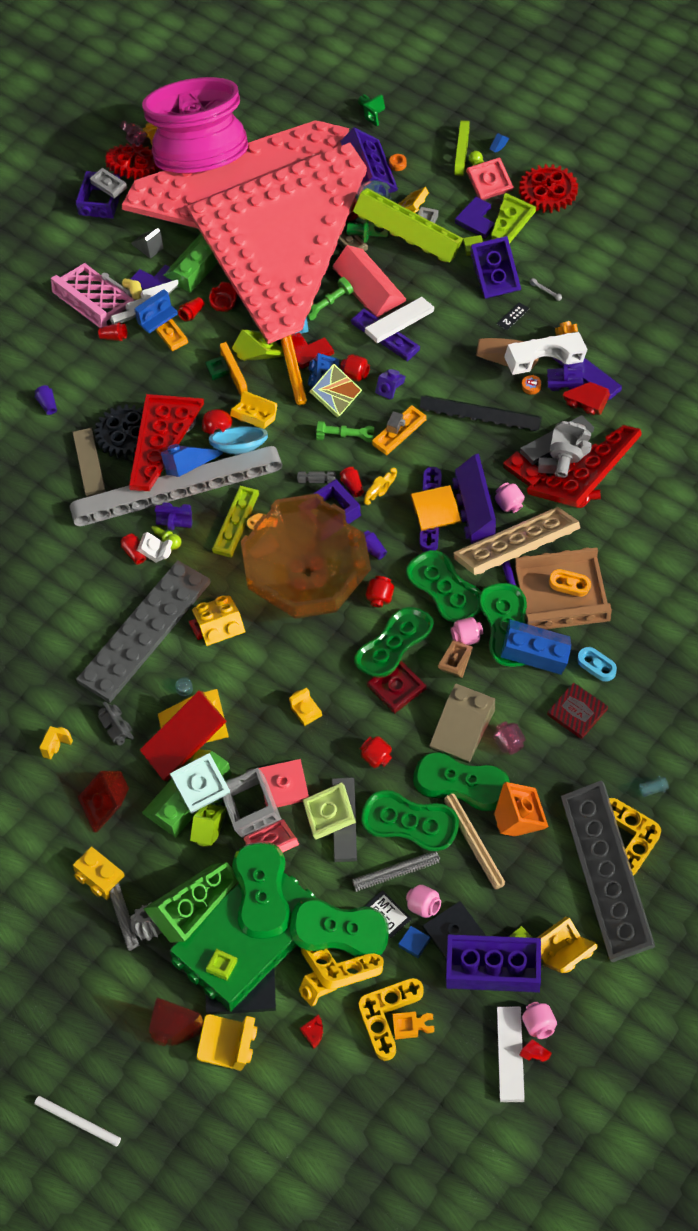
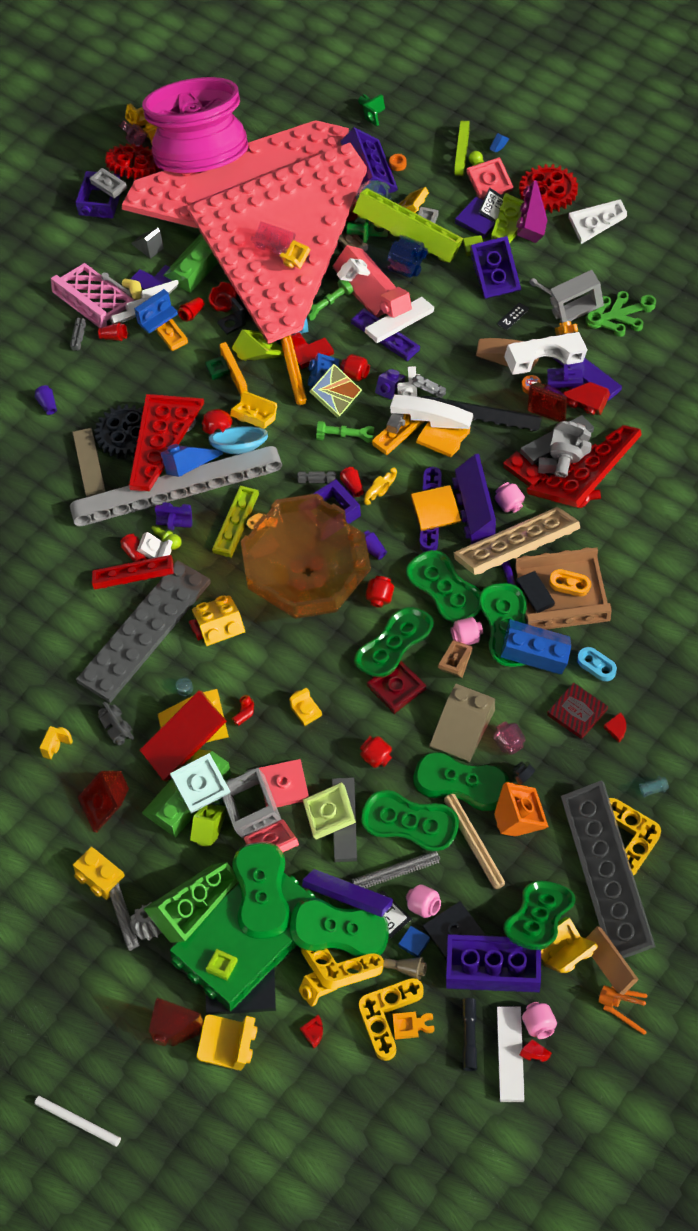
(77, 335): none -> dark grey axle
(132, 572): none -> red plate
(135, 115): none -> yellow bracket
(237, 316): none -> black bracket
(247, 710): none -> red arm
(273, 238): none -> clear pink bracket
(295, 255): none -> yellow bracket
(347, 892): none -> dark purple tile
(352, 268): none -> white bracket
(395, 302): none -> coral brick
(407, 256): none -> clear blue brick
(408, 388): none -> white bracket
(412, 967): none -> dark tan cone
(429, 386): none -> axle
(438, 413): none -> white slope
(442, 440): none -> light orange slope
(469, 1048): none -> black piece
(491, 205): none -> sticker
(522, 772): none -> black plate
(533, 215): none -> magenta slope
(535, 592): none -> black tile
(537, 919): none -> green plate
(547, 402): none -> clear red slope
(573, 288): none -> light grey window
(596, 219): none -> white wing
(597, 319): none -> bright green plant
(610, 998): none -> orange plant
(611, 962): none -> medium nougat tile
(616, 727): none -> red tile

